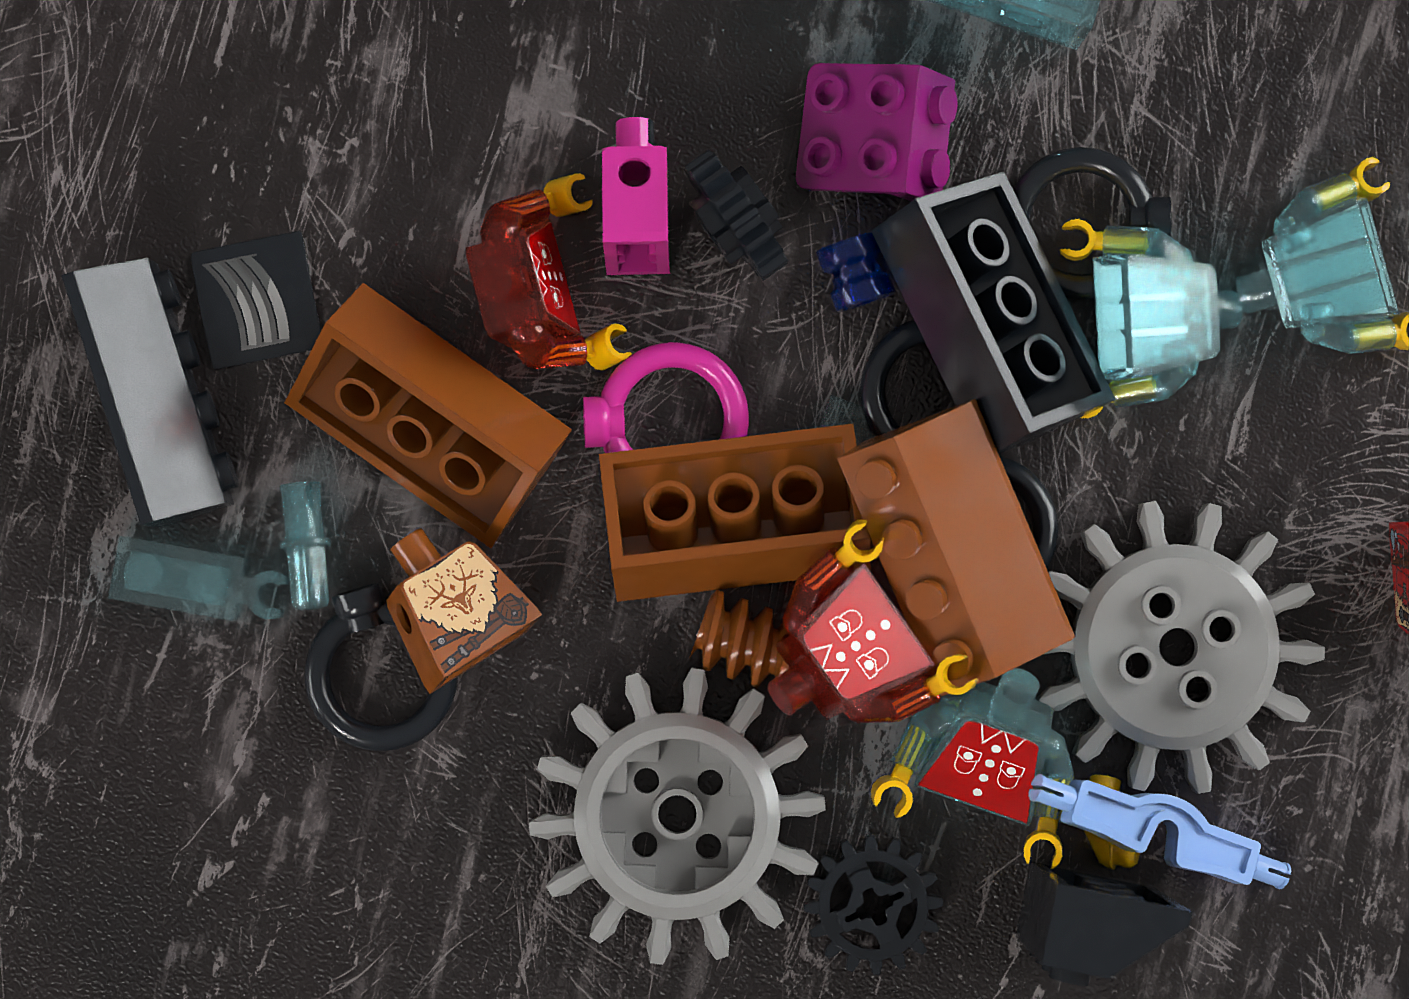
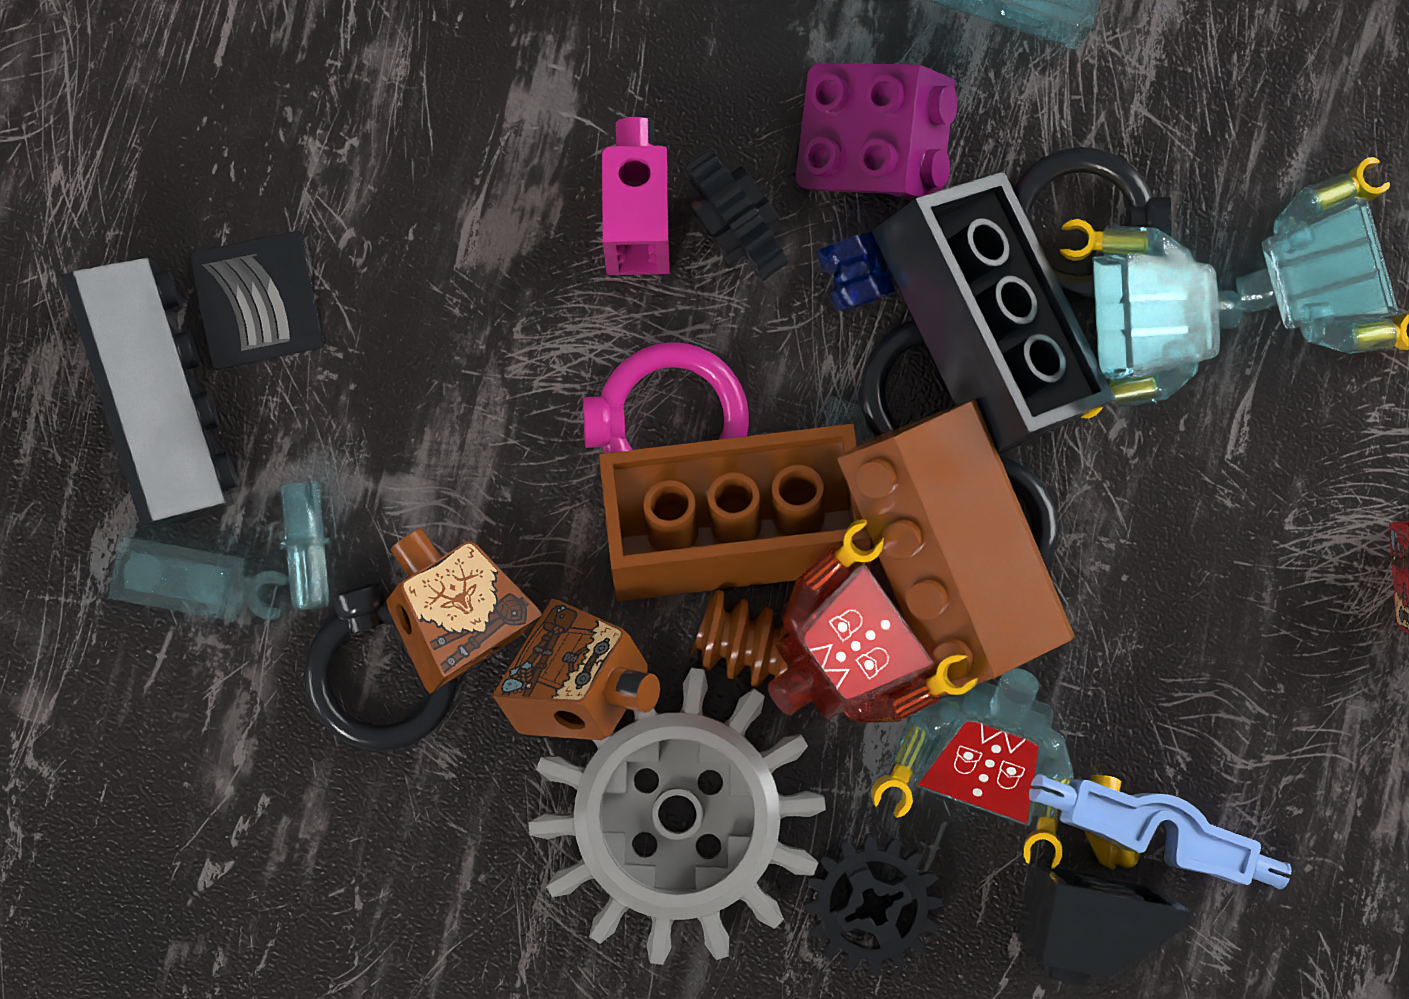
(426, 414): dark orange slope -> none
(525, 285): clear red torso -> none
(575, 677): none -> dark orange torso
(1117, 622): light grey gear -> none

